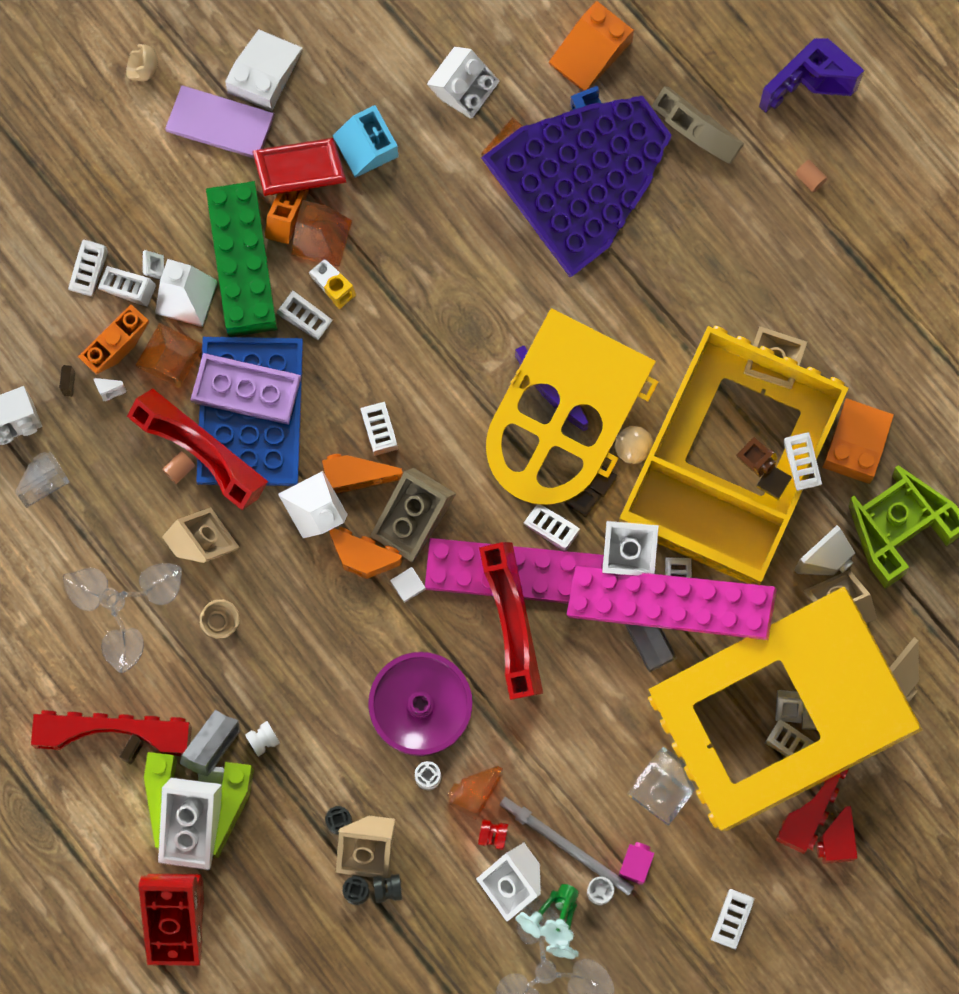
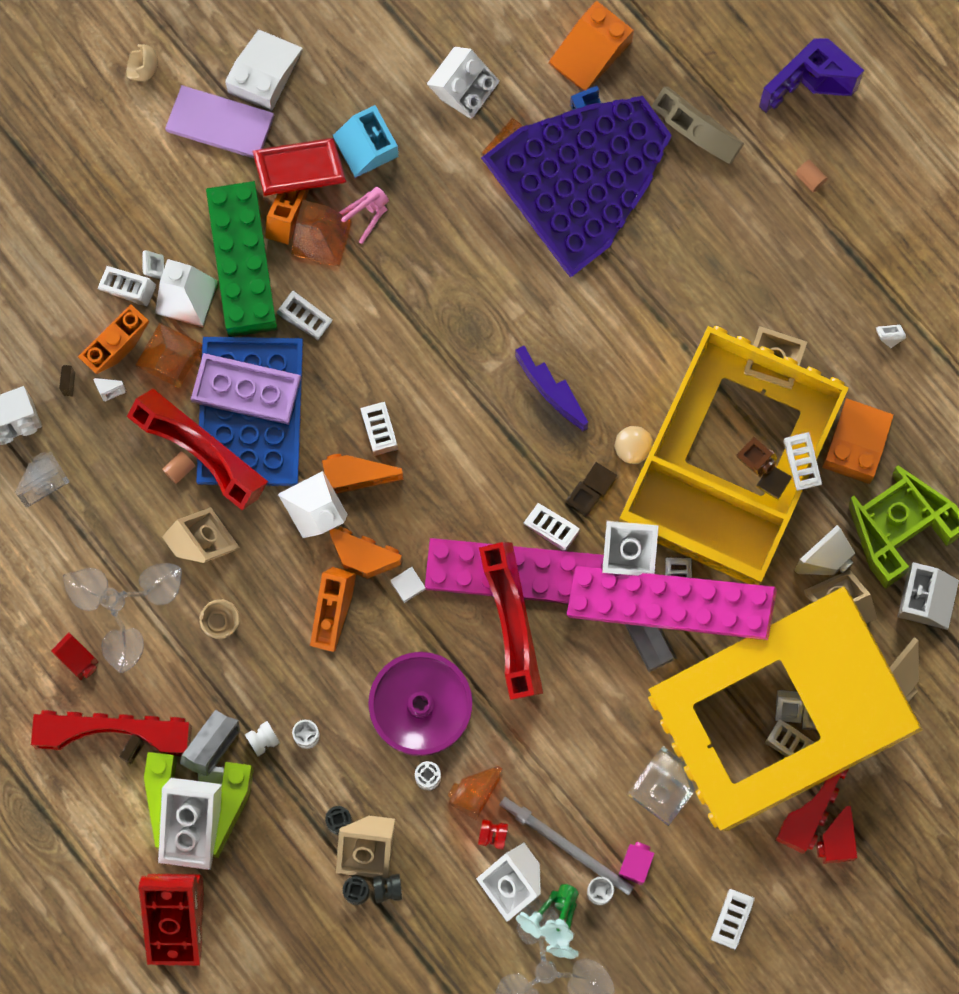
(75, 657): none -> red slope
(88, 246): white slope -> none
(305, 729): none -> white wheel
(332, 607): none -> orange slope
(333, 283): yellow leg -> none
(373, 202): none -> bright pink plant
(412, 513): dark tan slope -> none
(584, 371): yellow door -> none
(891, 334): none -> white slope
(928, 596): none -> white slope

